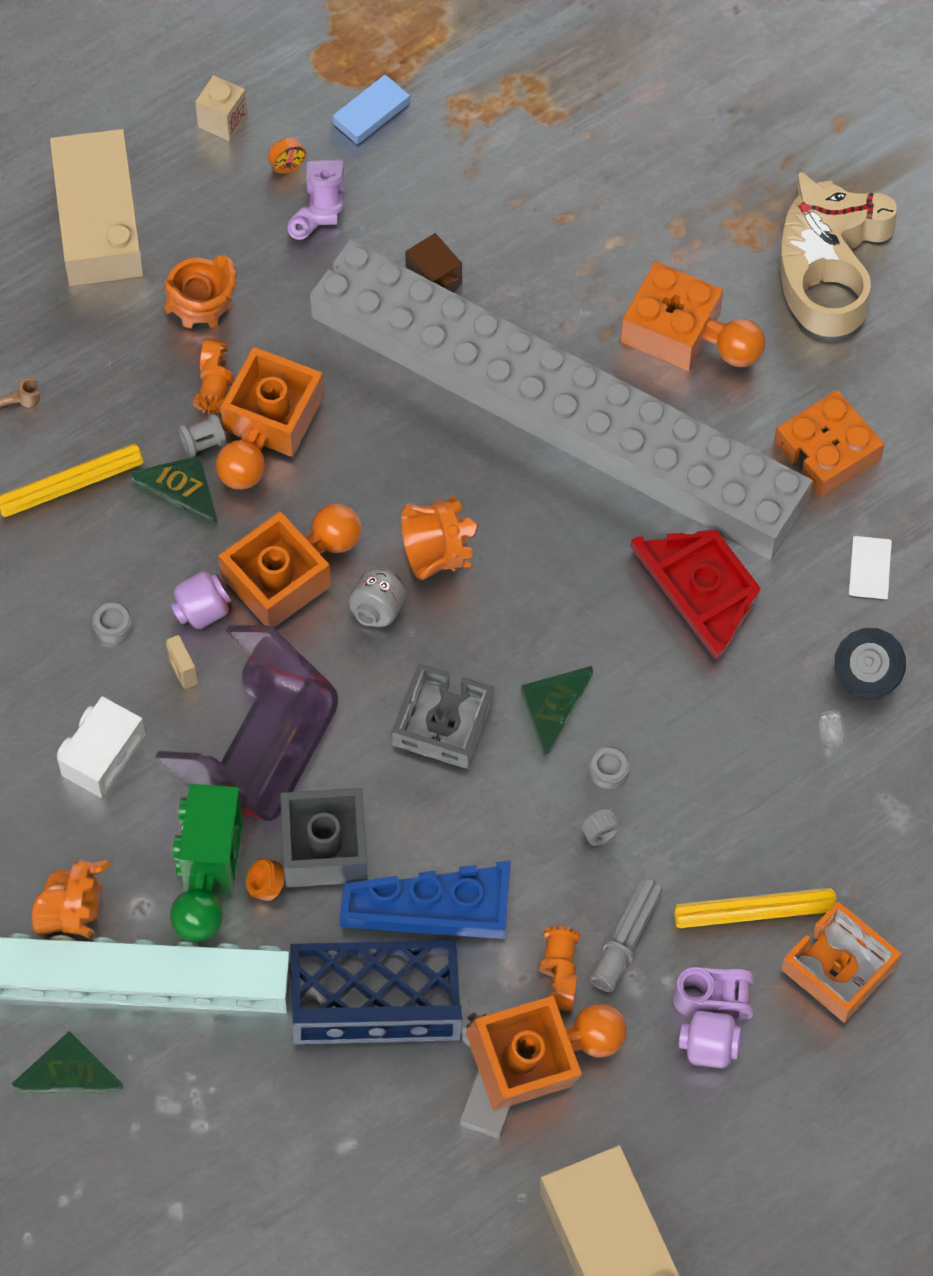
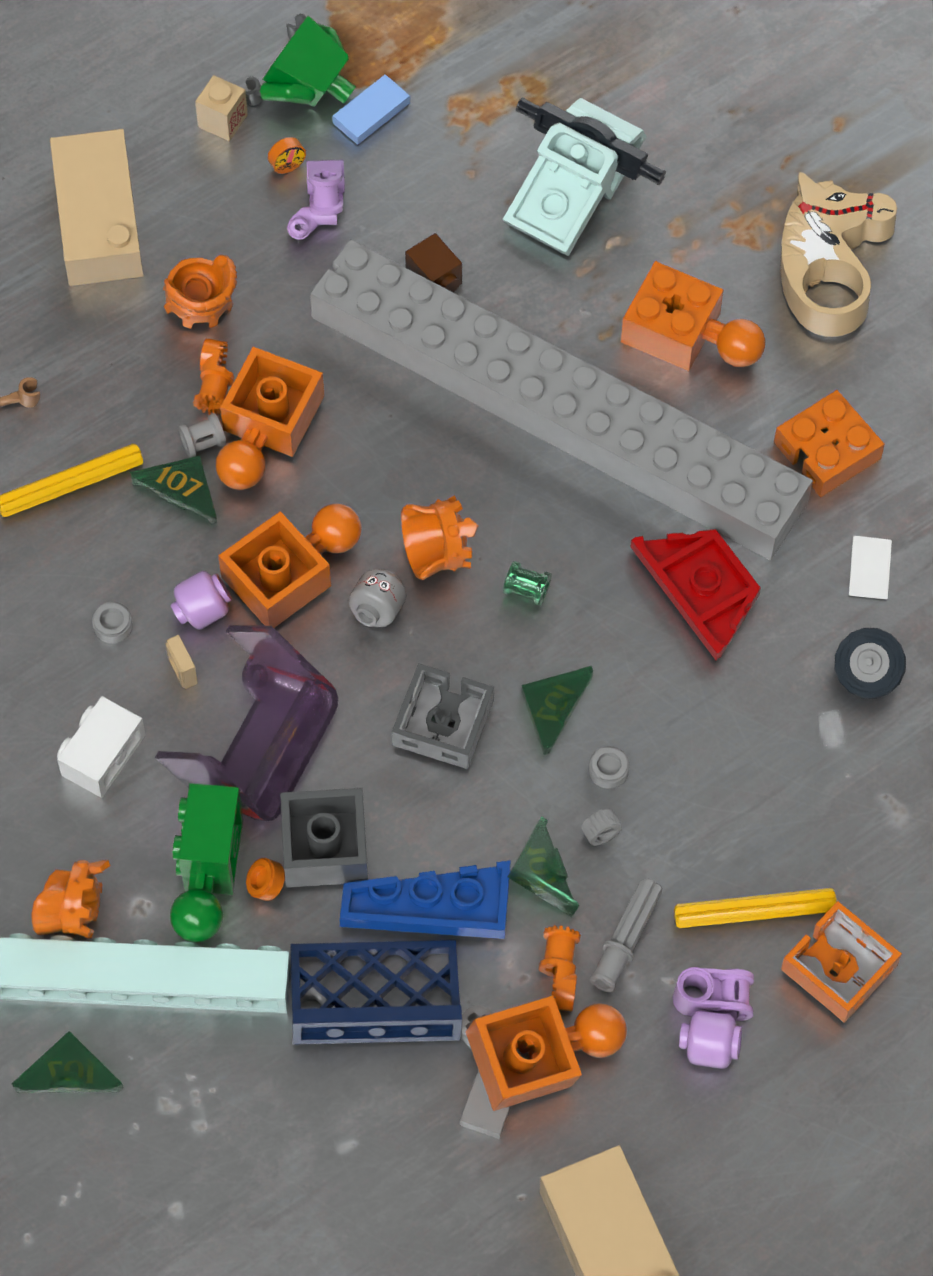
(304, 67): none -> green torso
(527, 583): none -> clear green bush
(543, 871): none -> clear green tile
(576, 166): none -> light aqua piece

